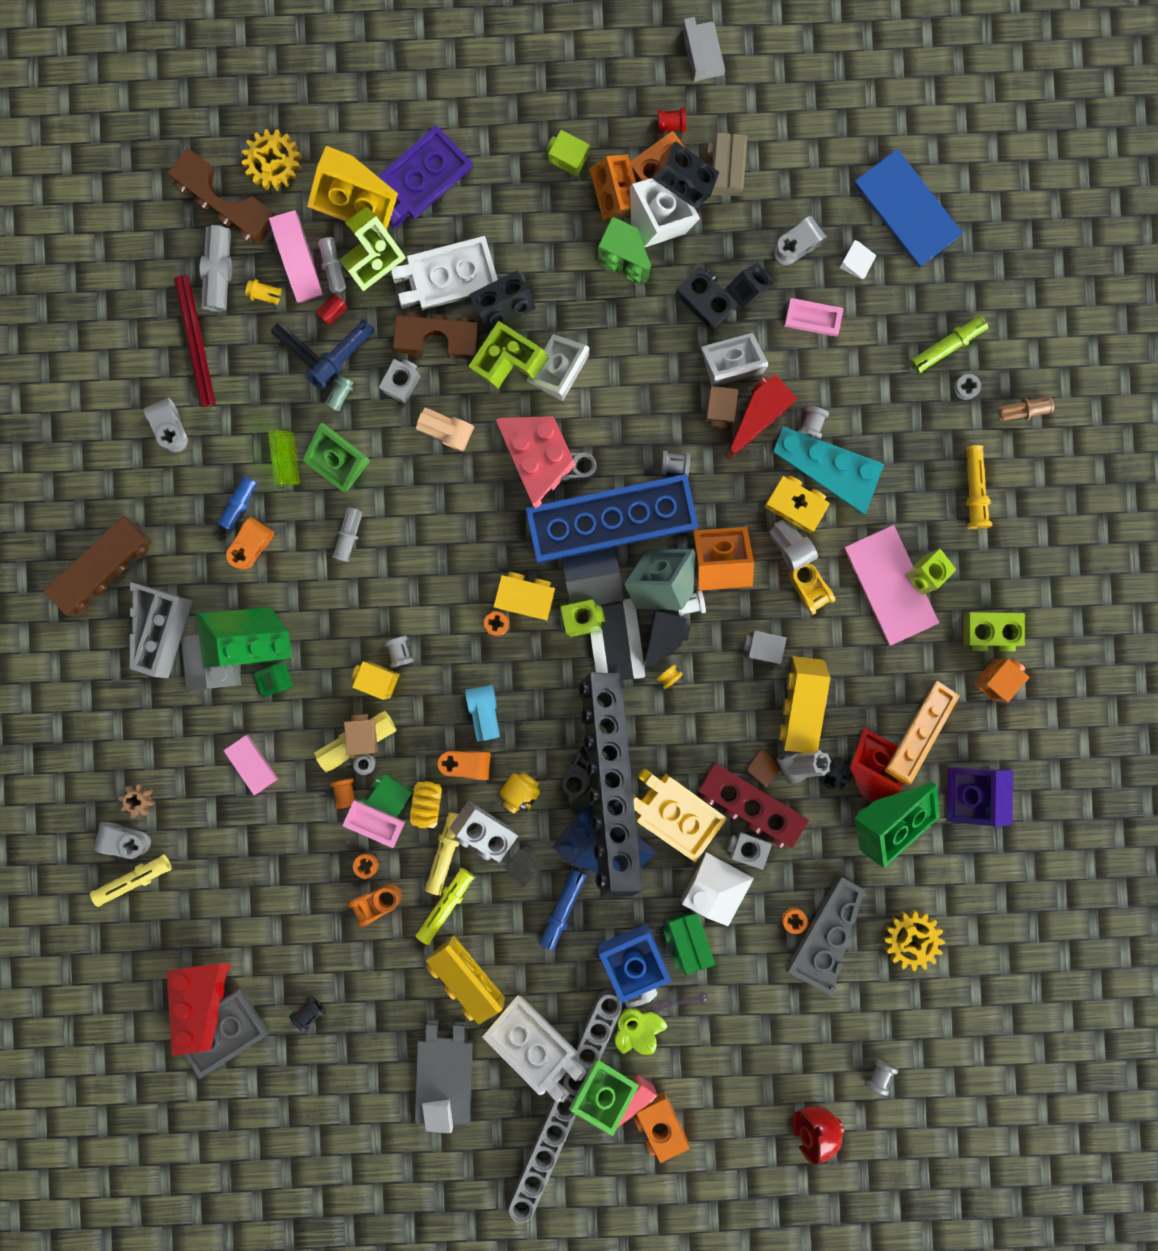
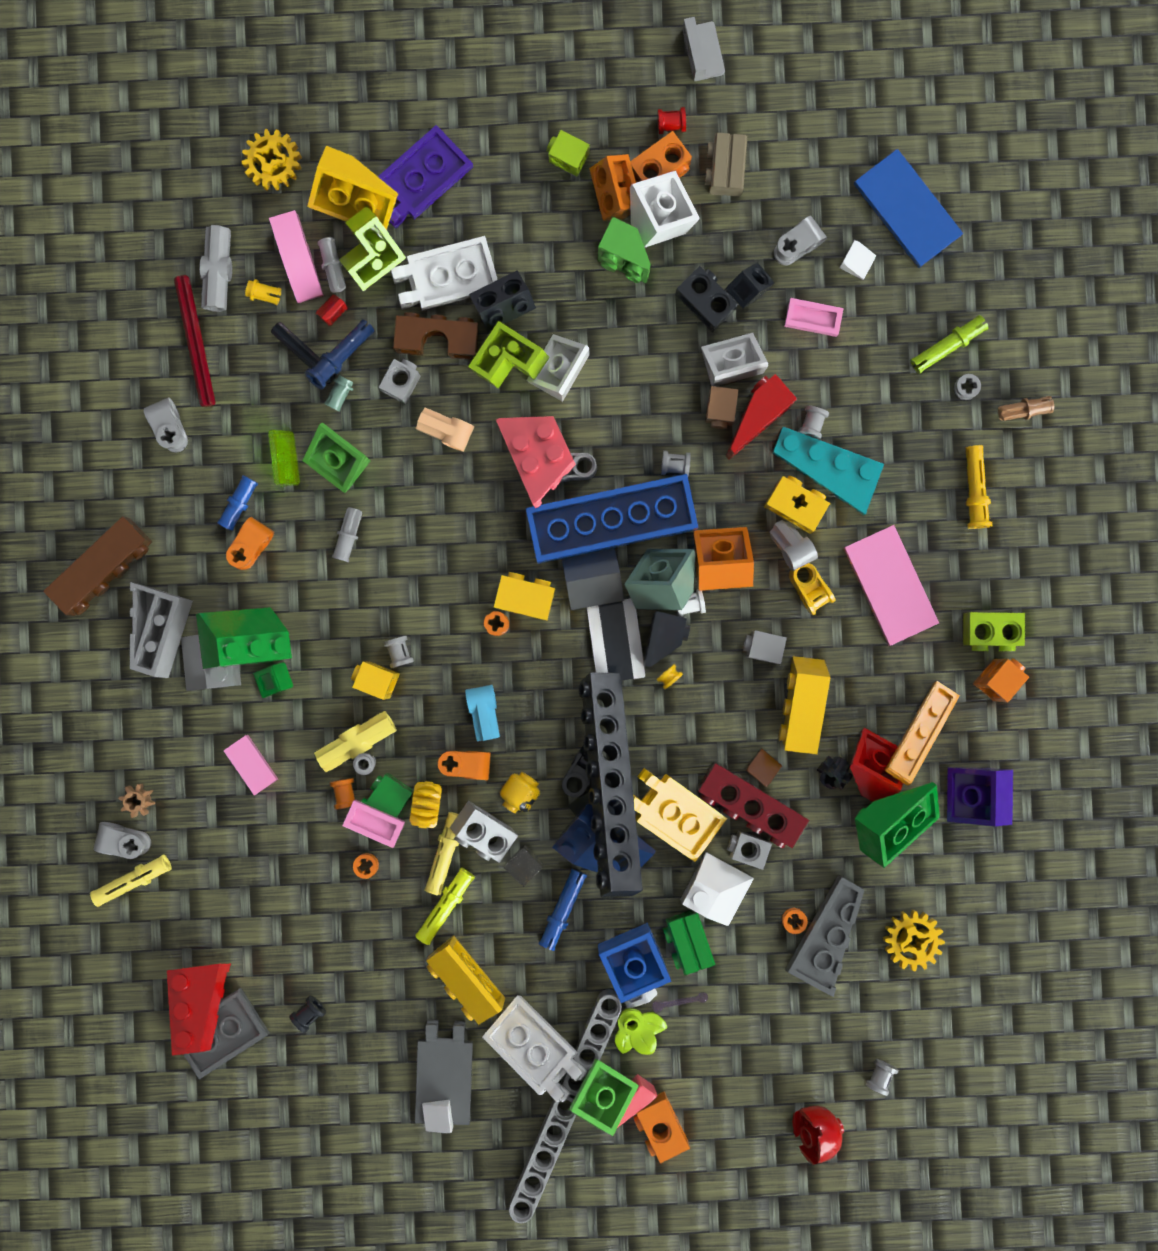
(196, 176): reddish brown arch -> none
(361, 735): medium nougat brick -> none
(371, 906): orange piece -> none
(572, 612): lime brick -> none
(685, 175): black brick -> none
(799, 766): light grey piece -> none
(930, 571): lime brick -> none

